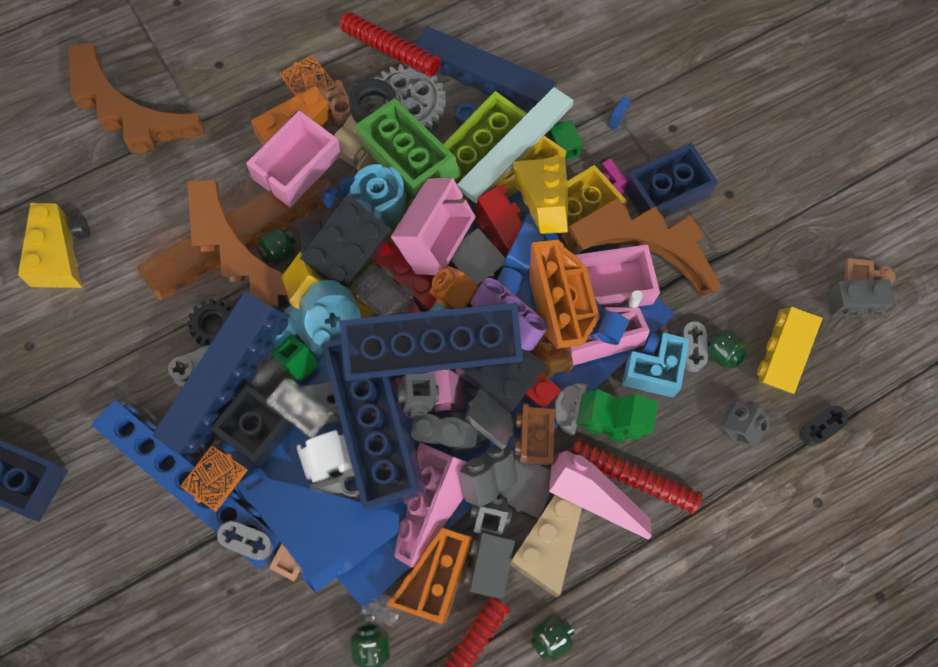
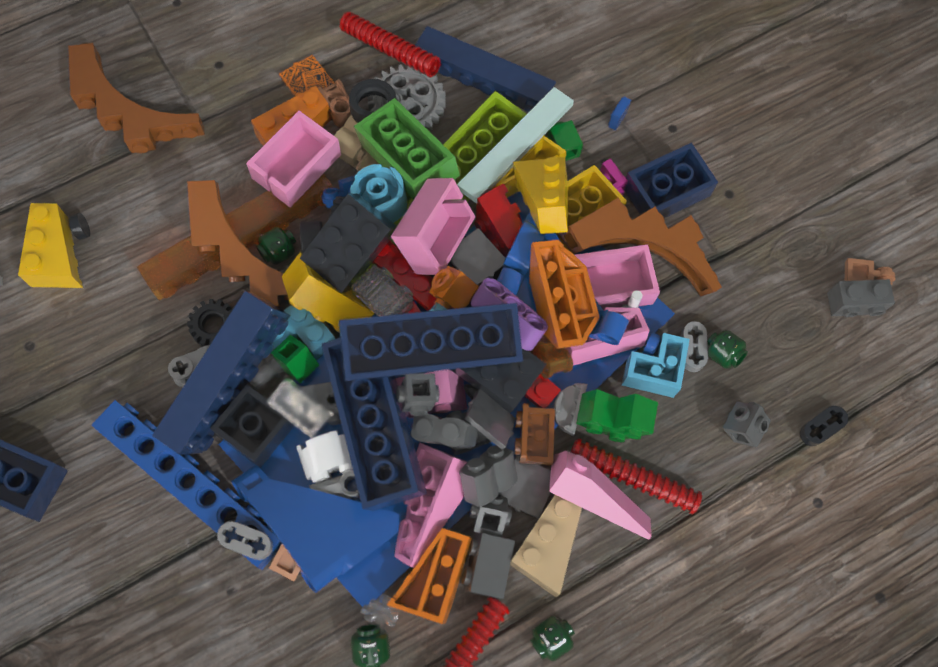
(213, 478): orange piece -> none
(324, 307): medium azure brick -> none
(464, 112): blue tile -> none
(788, 349): yellow wedge -> none

